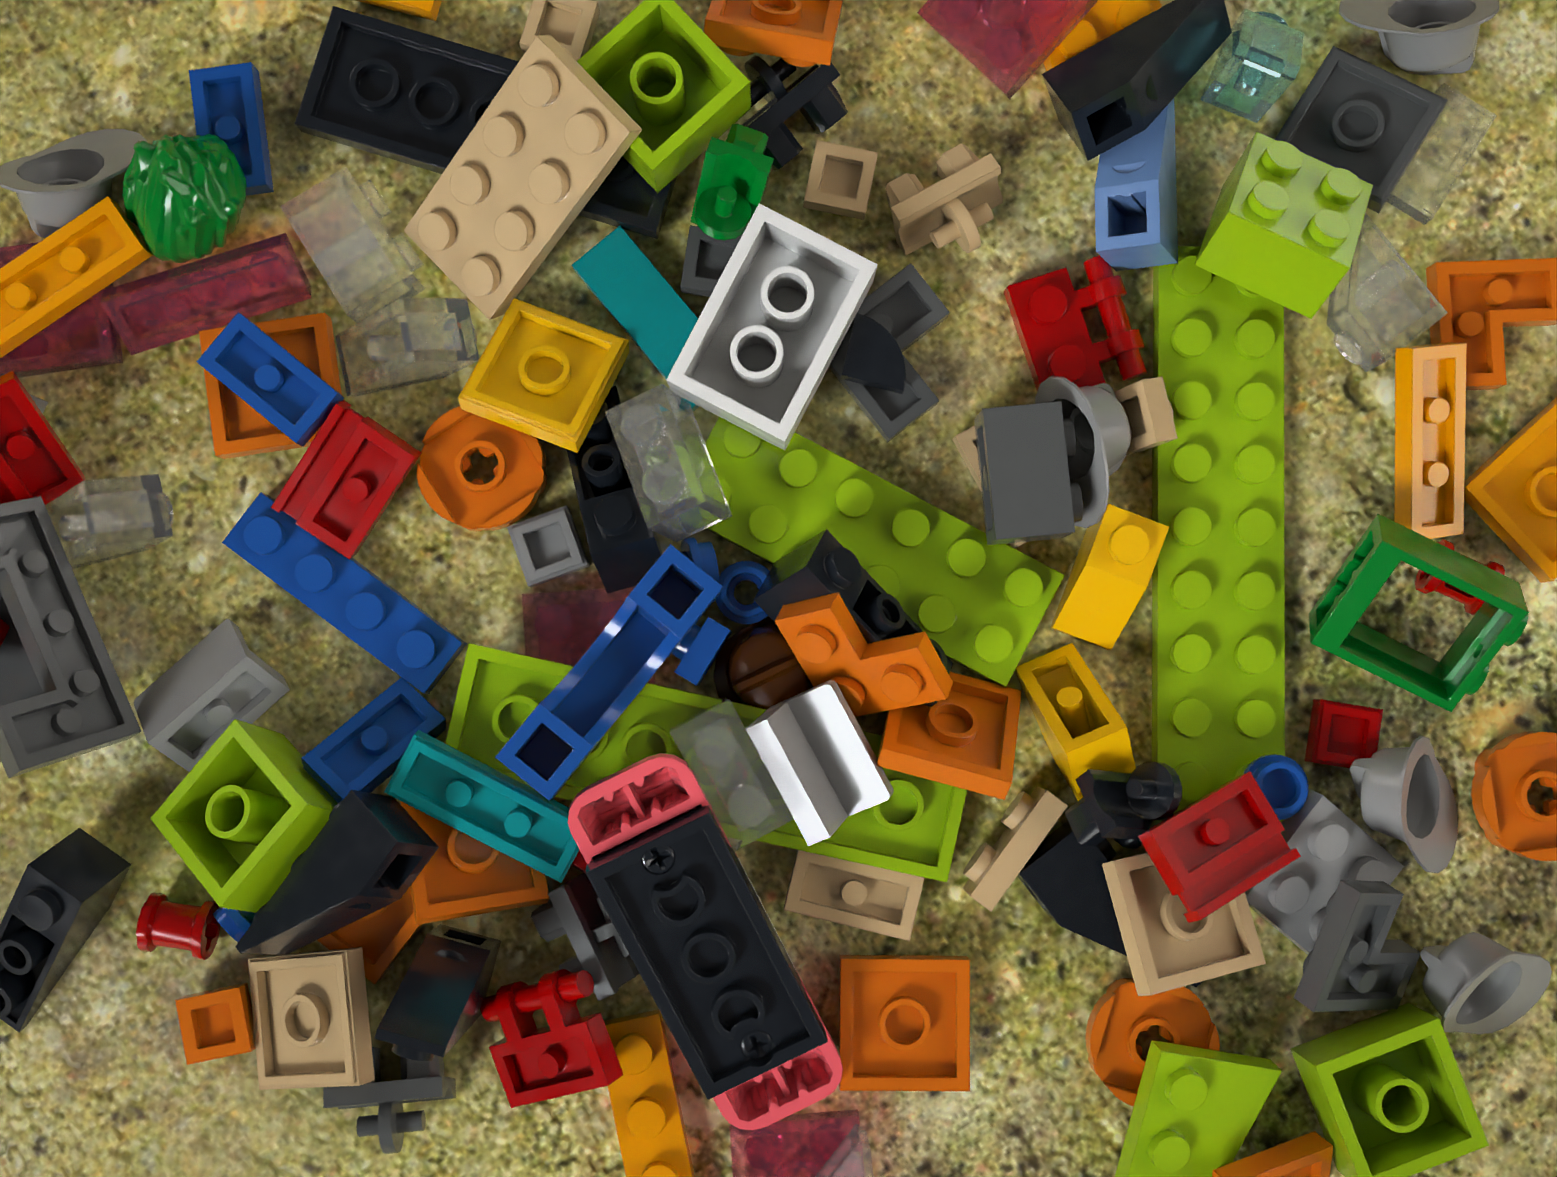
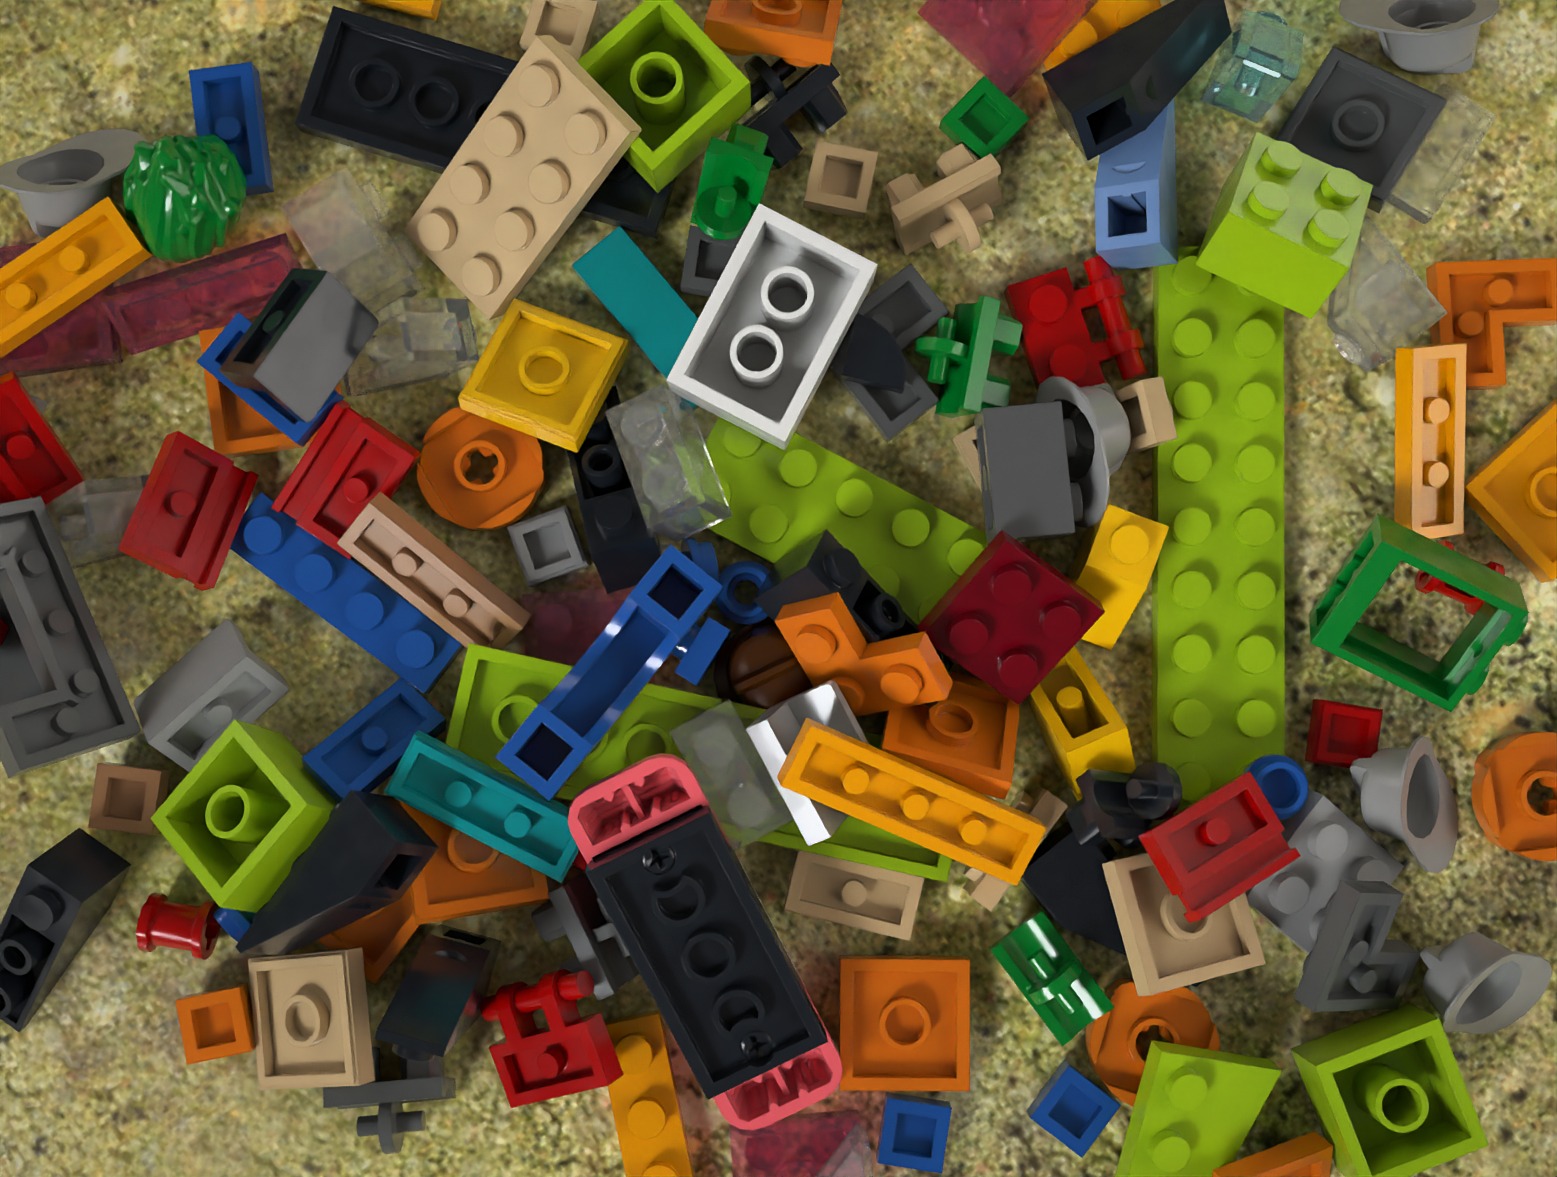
(127, 797): none -> medium nougat plate
(188, 511): none -> red plate
(301, 342): none -> panel
(432, 576): none -> medium nougat plate
(910, 802): none -> light orange plate
(913, 1132): none -> blue plate
(963, 353): none -> green hips
(984, 120): none -> green plate
(1010, 618): none -> dark red plate
(1051, 977): none -> green hips
(1073, 1108): none -> blue plate

